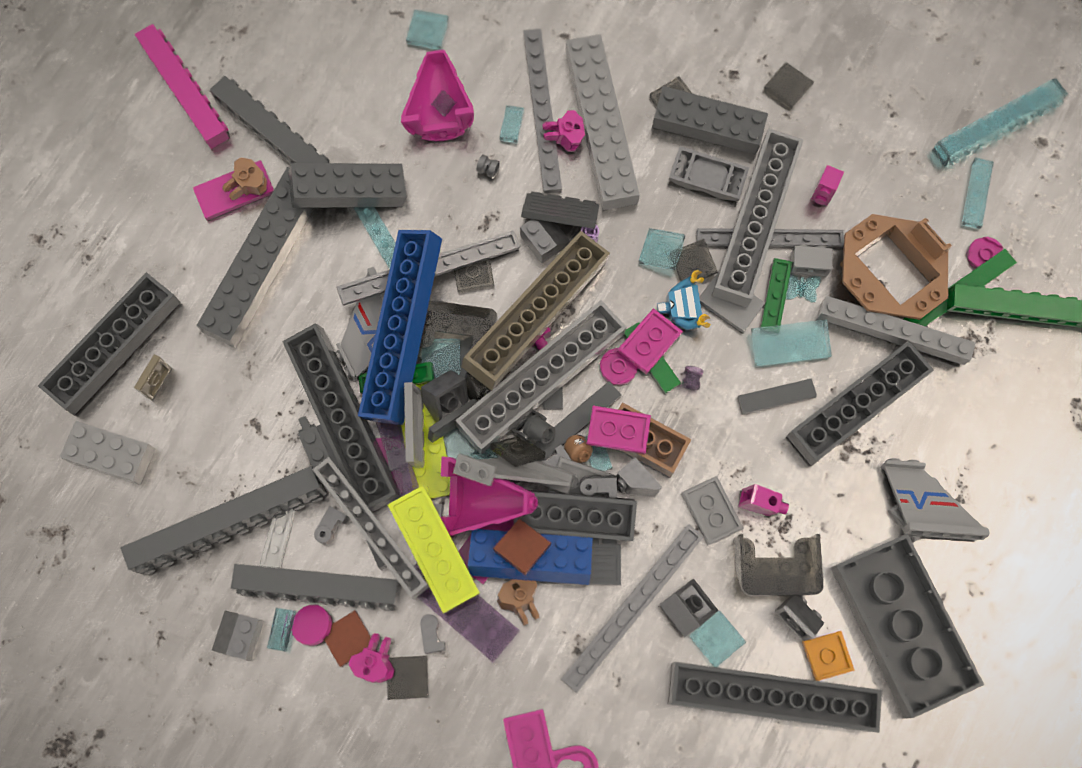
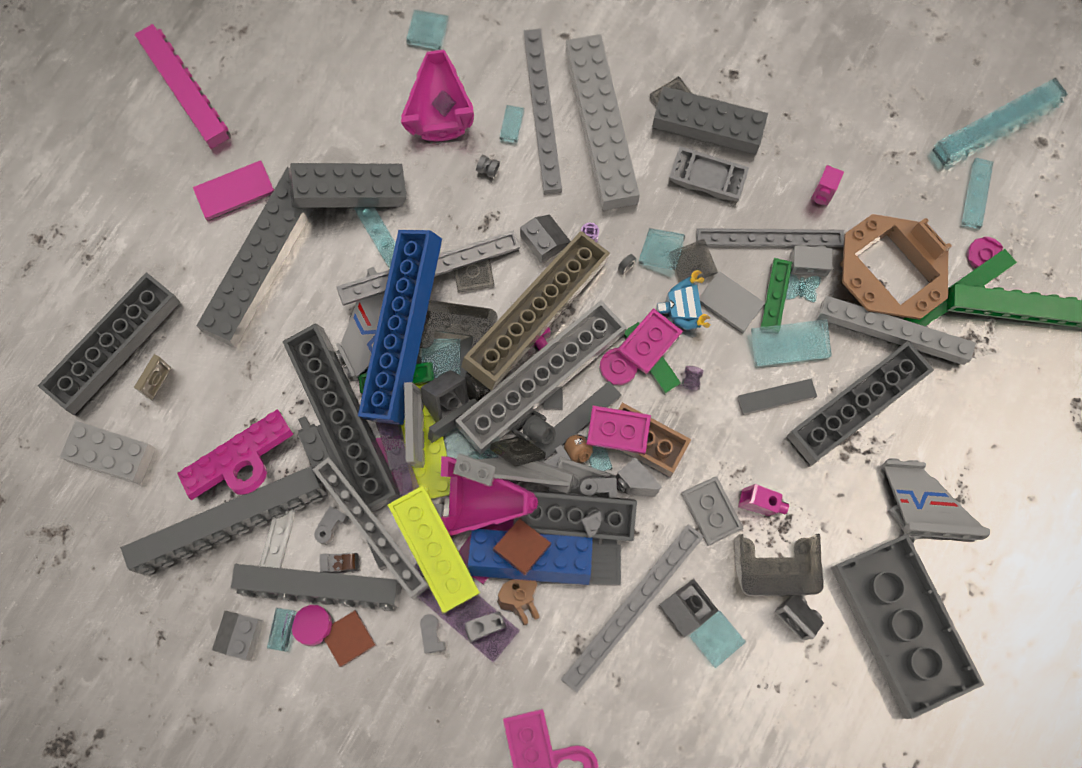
(235, 454): none -> dark pink plate
(247, 177): medium nougat hinge -> none
(264, 123): dark grey brick -> none
(339, 562): none -> leg
(373, 664): dark pink hinge -> none
(409, 678): clear smoke tile -> none
(484, 626): none -> flat silver leg
(560, 210): dark grey hinge -> none
(568, 130): dark pink hinge -> none
(592, 523): none -> flat silver tile
(627, 263): none -> dark grey tile
(757, 218): light grey brick -> none
(775, 697): dark grey brick -> none
(788, 85): clear smoke tile -> none
(828, 656): light orange tile -> none

